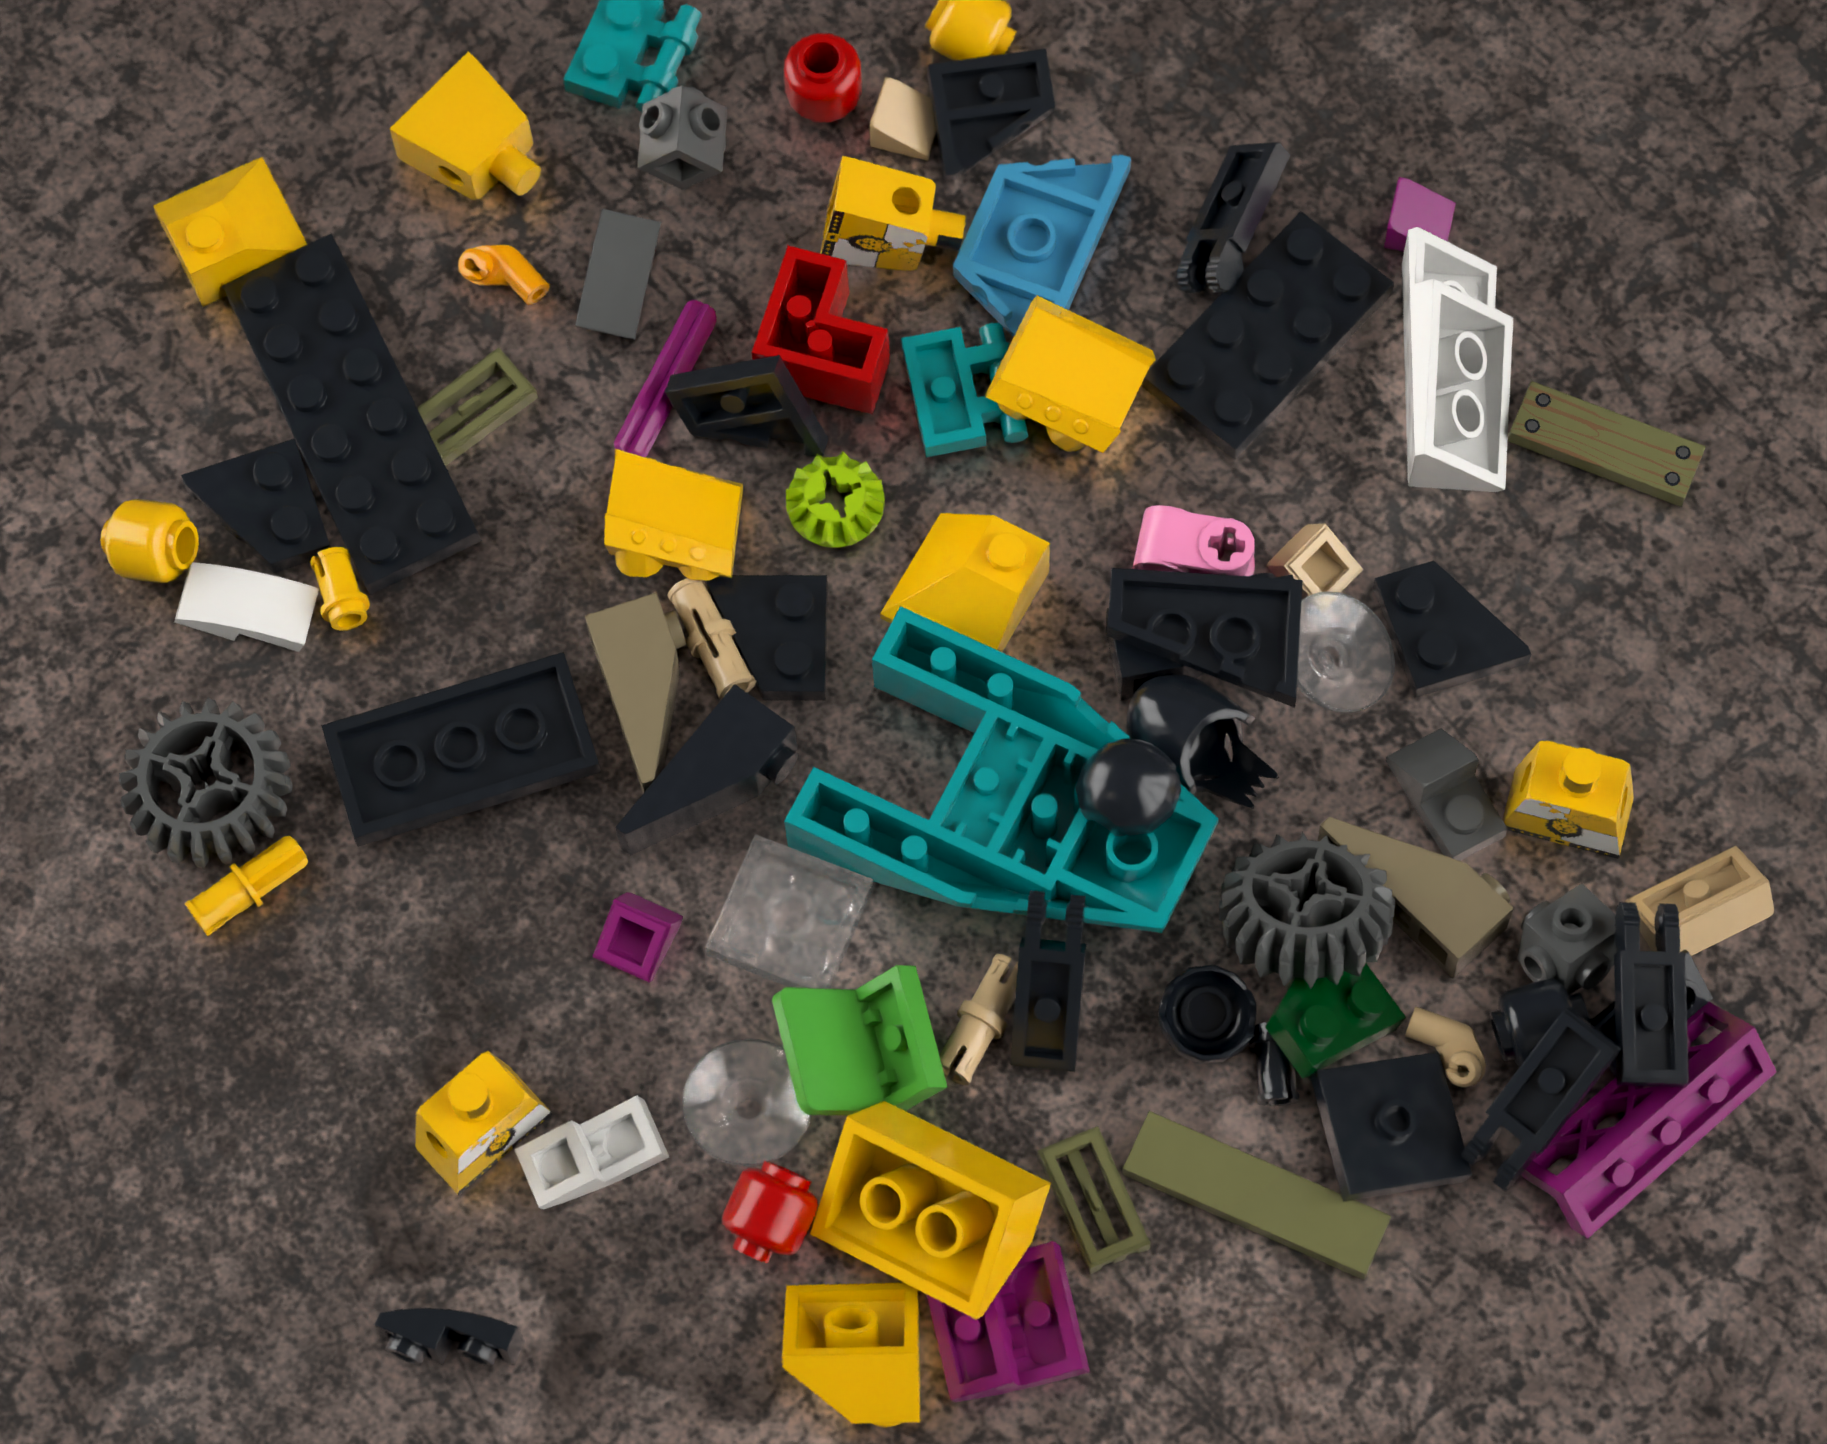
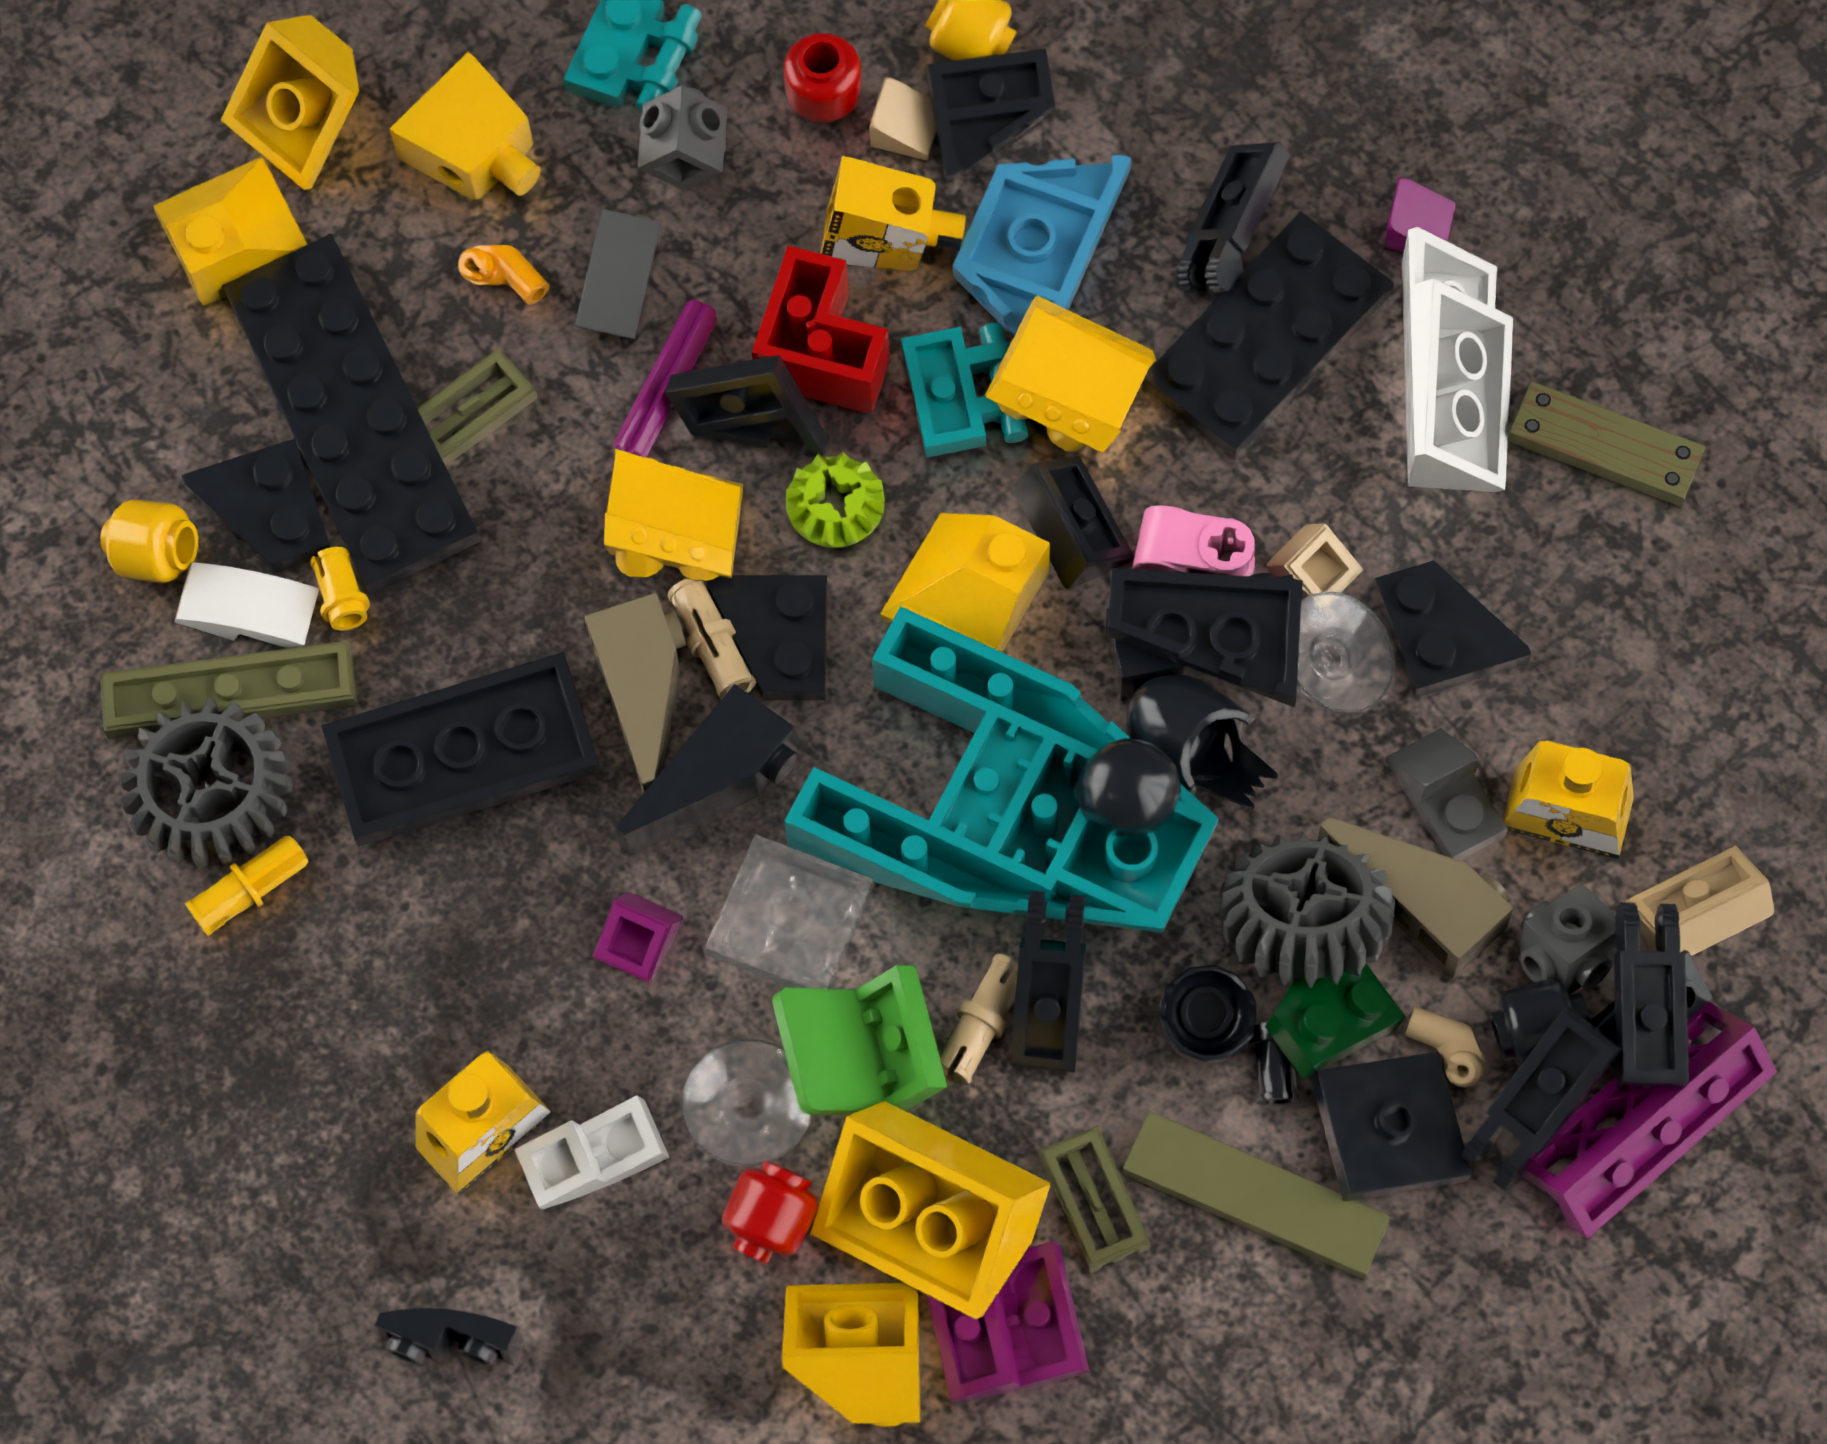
(260, 682): none -> olive tile
(294, 96): none -> yellow slope
(1073, 518): none -> black slope

